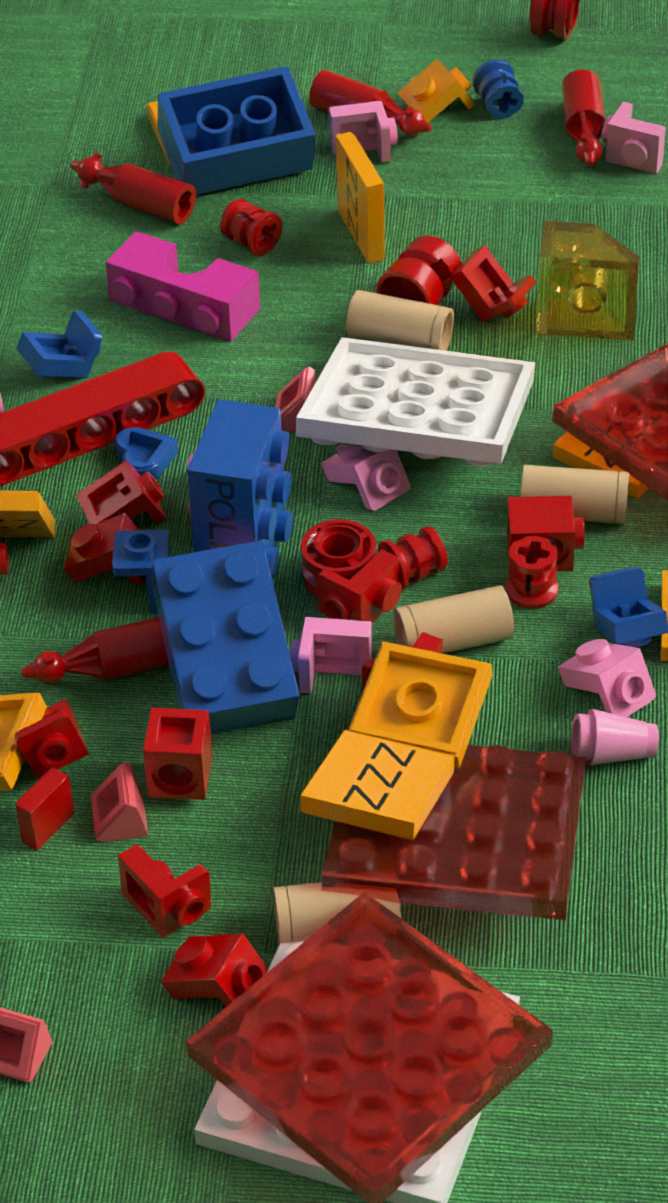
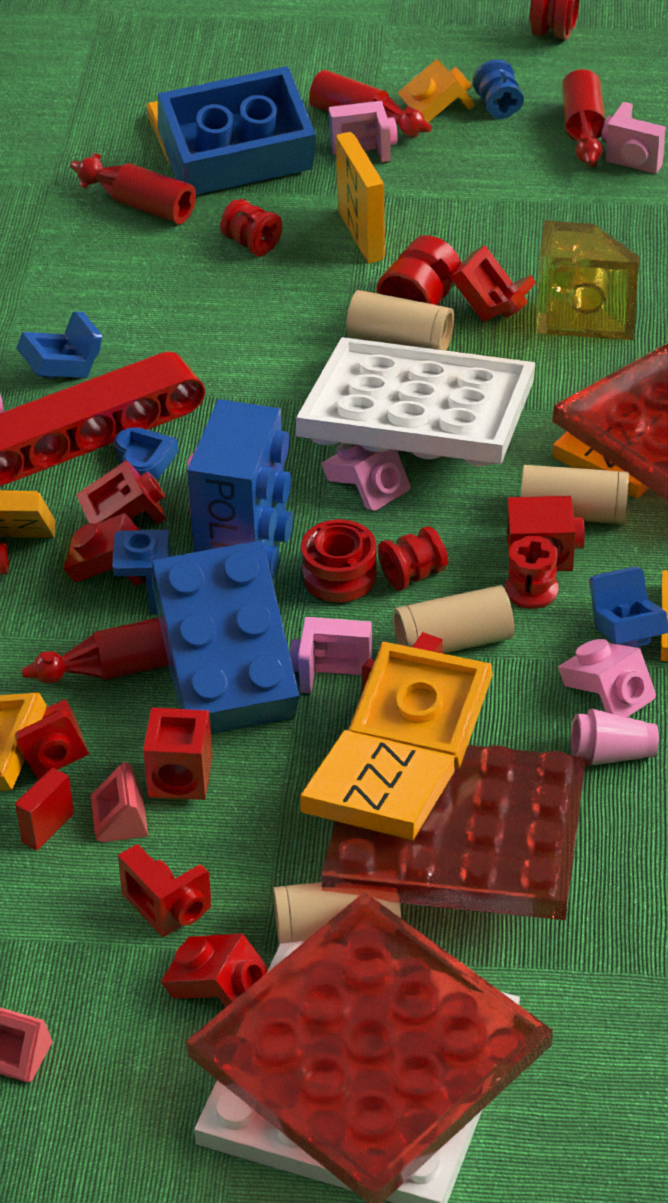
(211, 301): dark pink arch -> none
(293, 397): coral slope -> none
(366, 594): red bracket -> none

